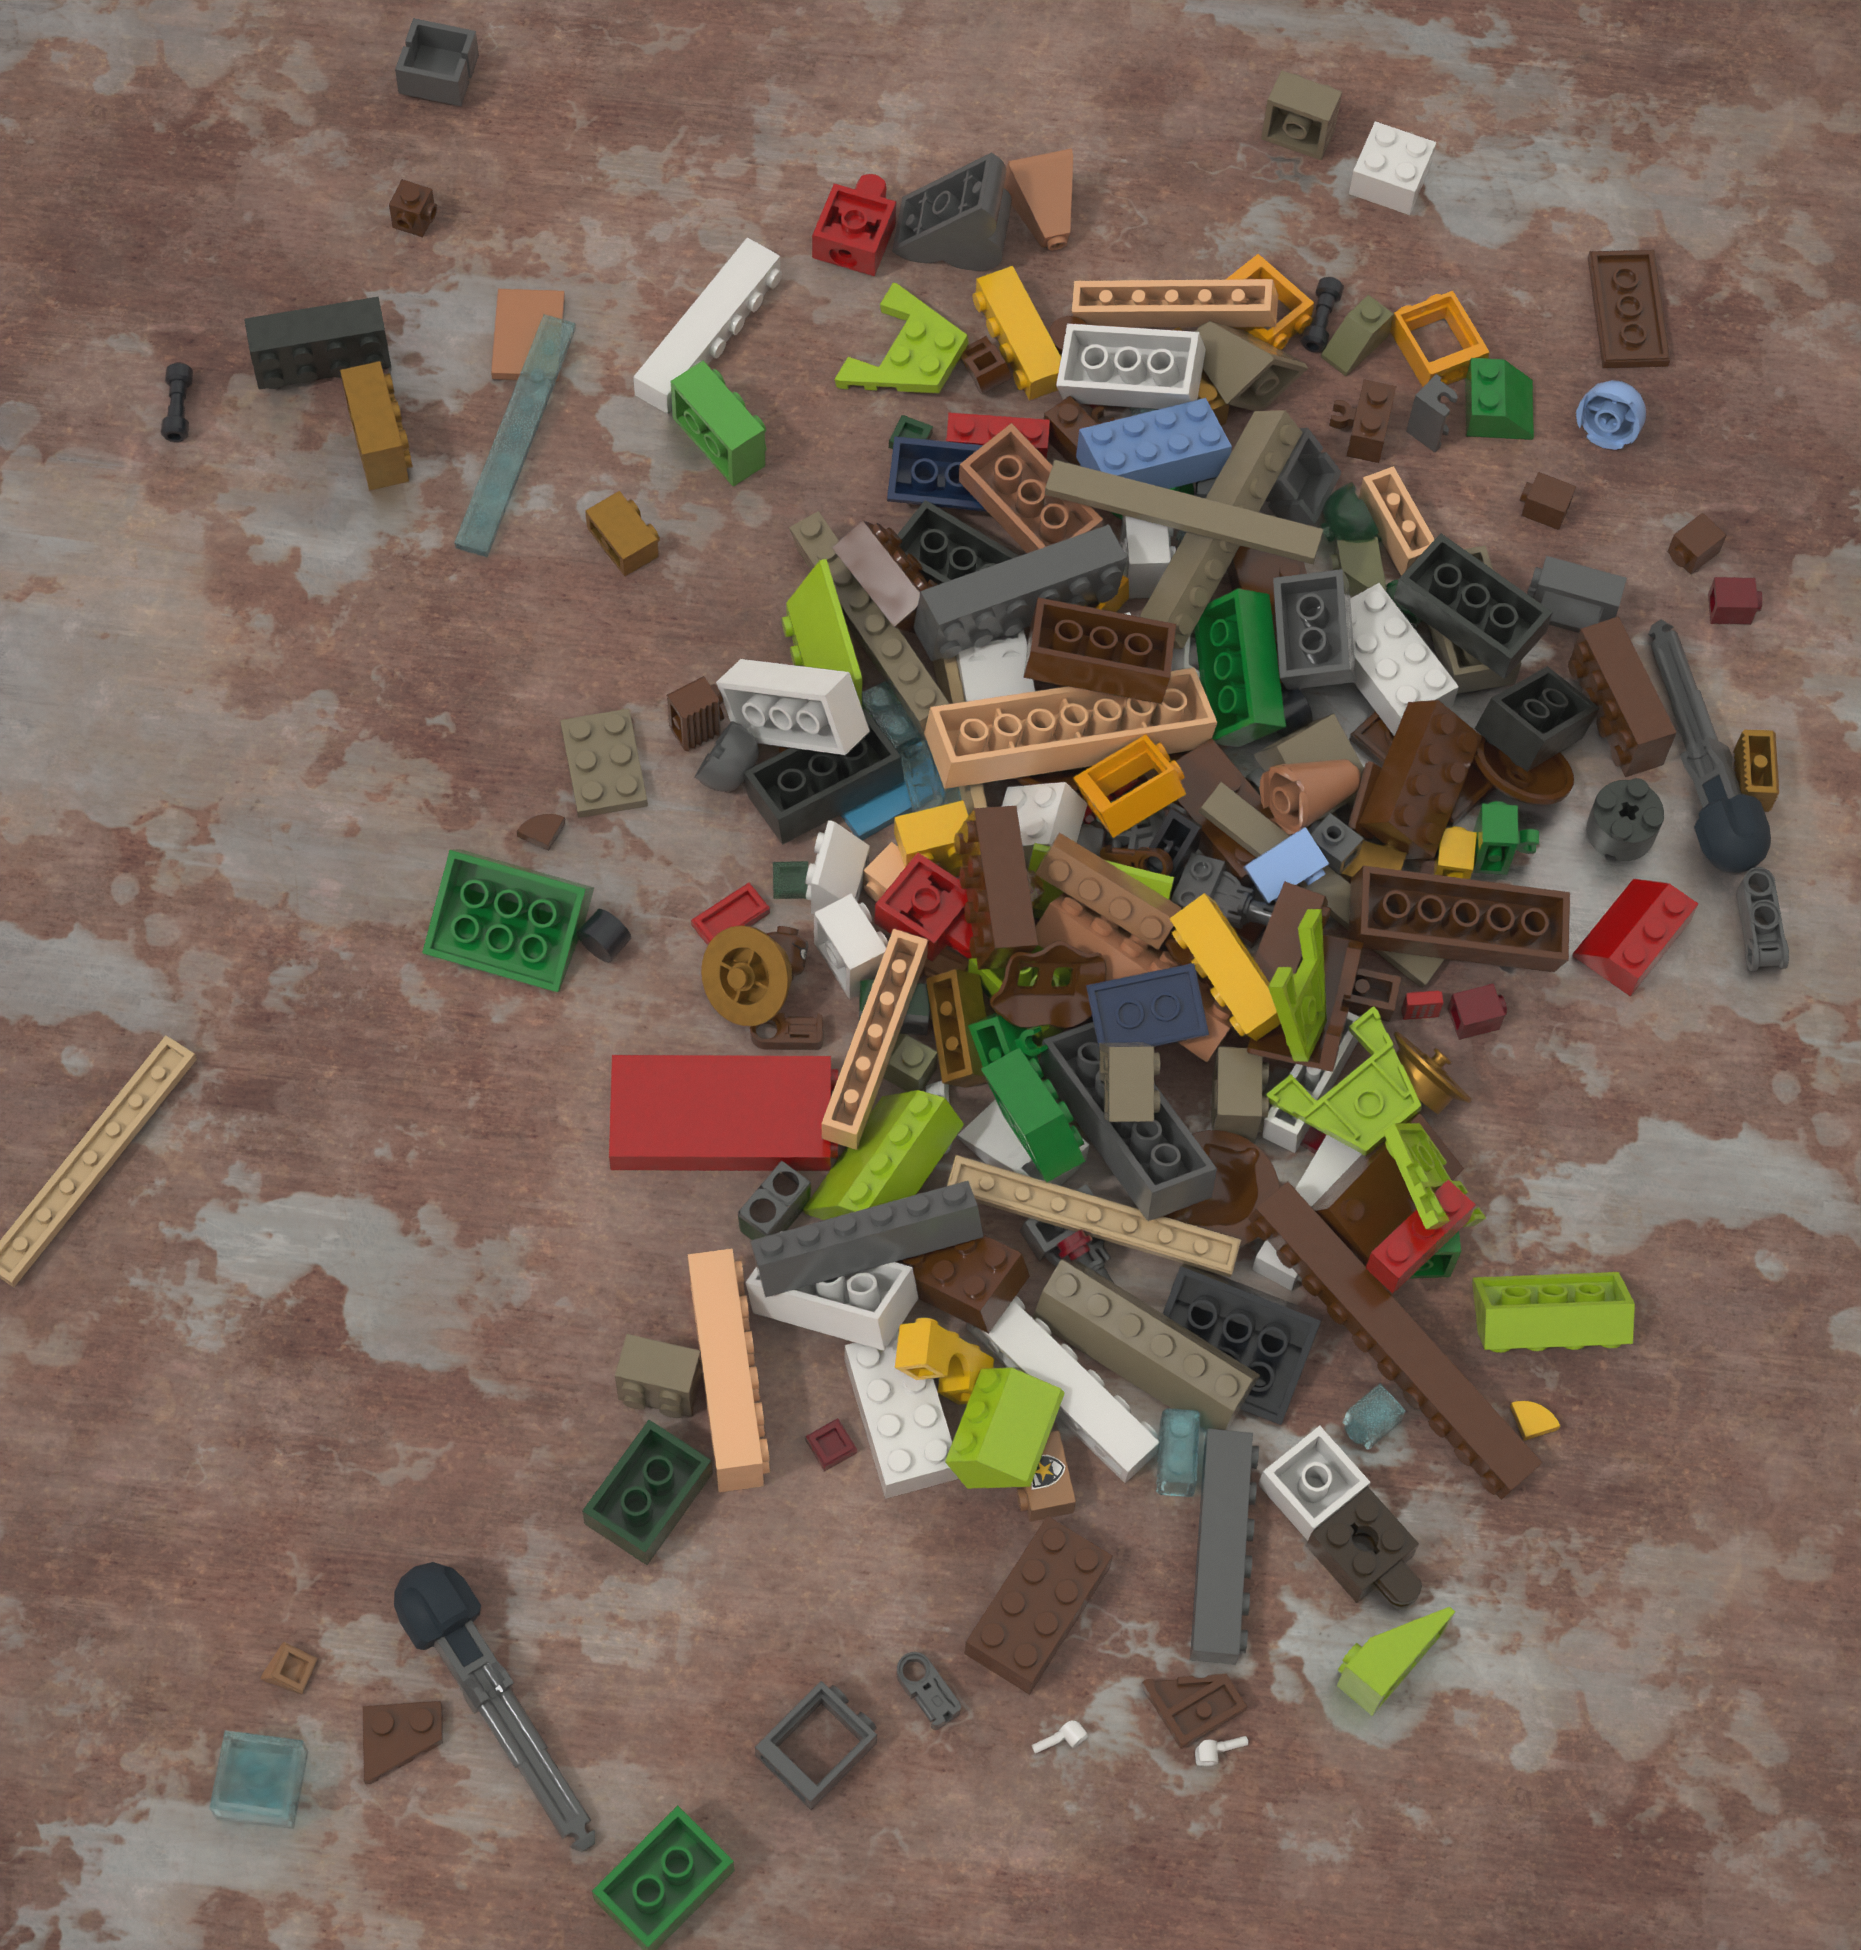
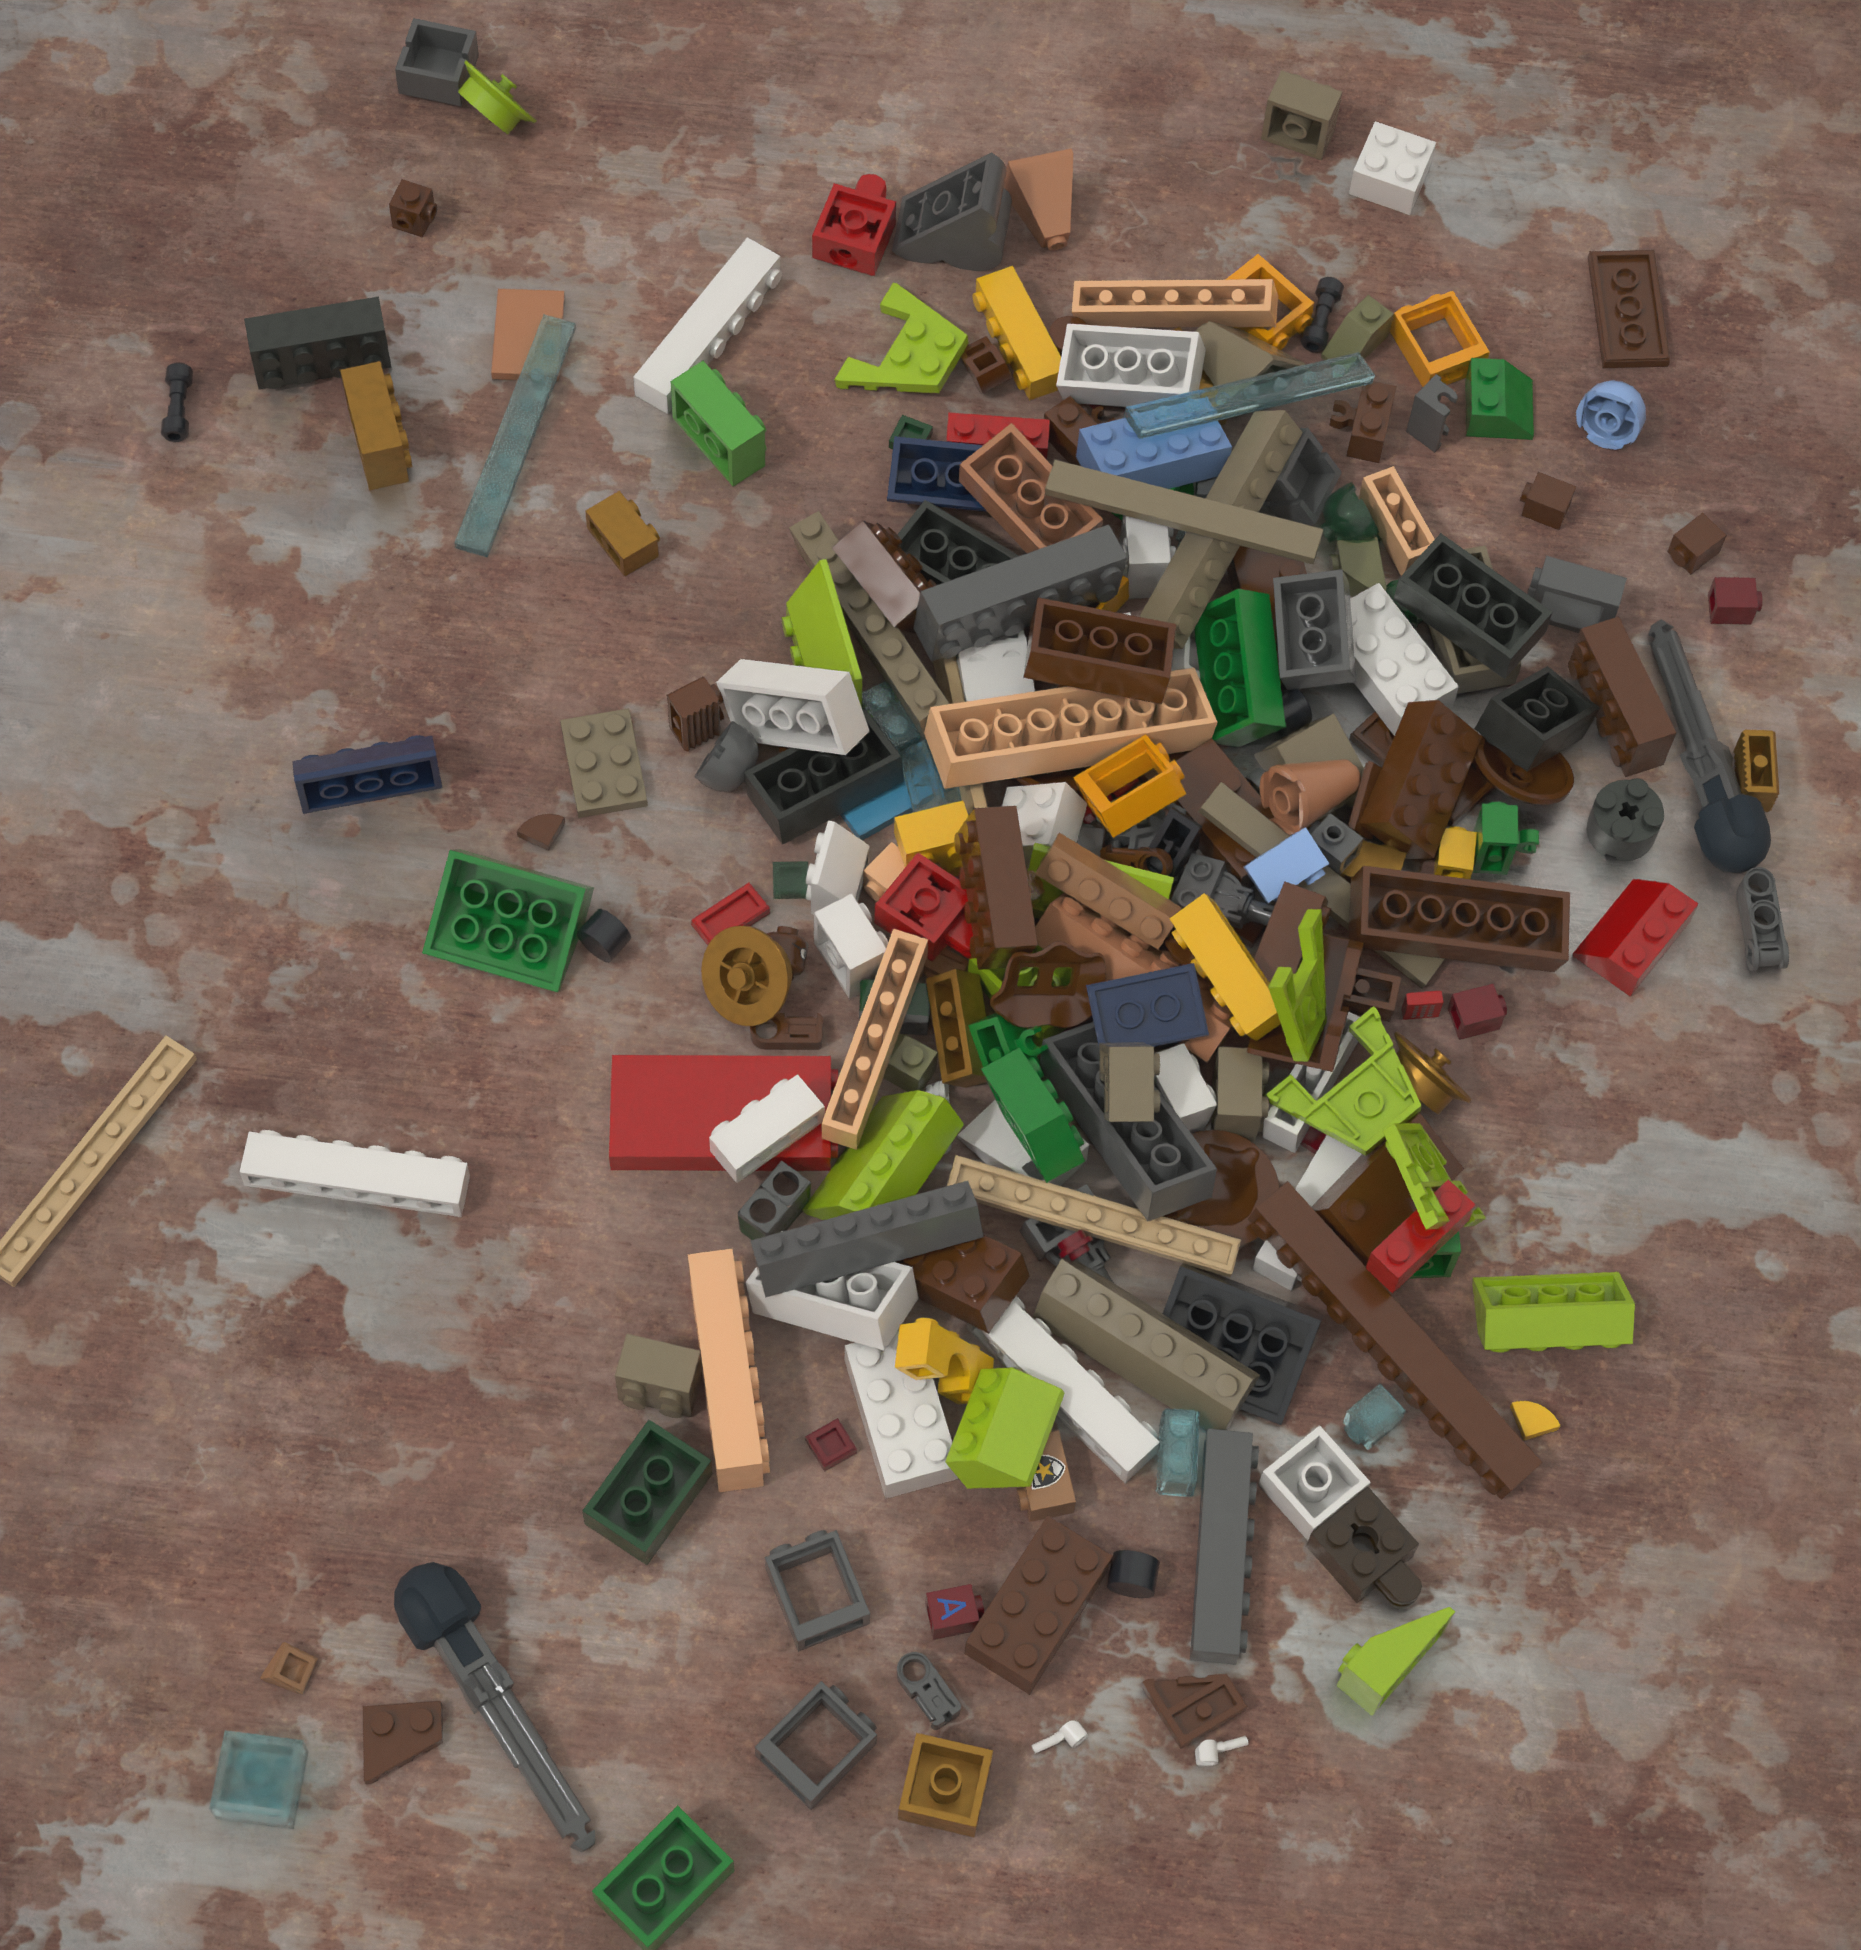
(355, 1173): none -> white brick
(367, 774): none -> dark blue slope
(493, 99): none -> lime wheel
(766, 1127): none -> white brick
(828, 1625): none -> dark grey window
(945, 1785): none -> pearl gold brick
(953, 1611): none -> dark red brick
(1133, 1574): none -> black piece
(1185, 1087): none -> white brick
(1248, 395): none -> clear light blue tile

